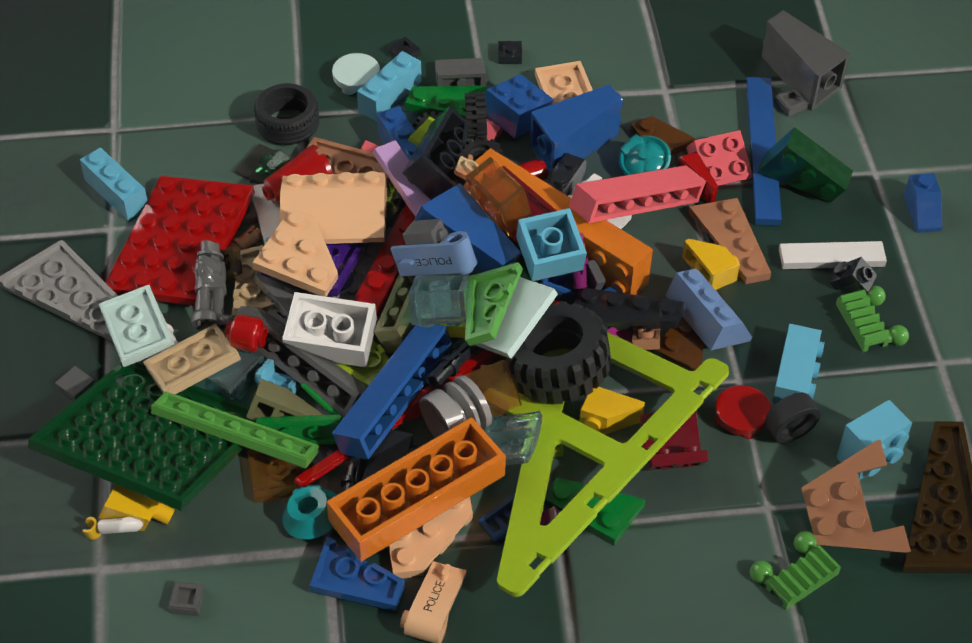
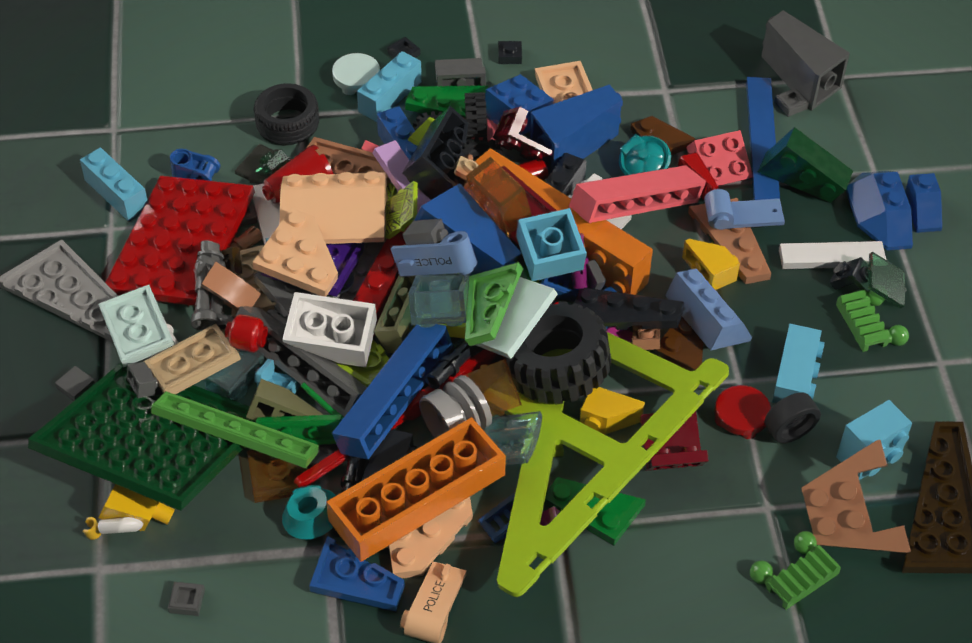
(141, 379): none -> dark grey piece
(193, 165): none -> blue piece
(230, 287): none -> nougat slope
(401, 210): none -> lime piece
(508, 135): none -> dark red bracket
(740, 214): none -> medium blue door
(882, 208): none -> blue wedge
(886, 280): none -> clear green piece

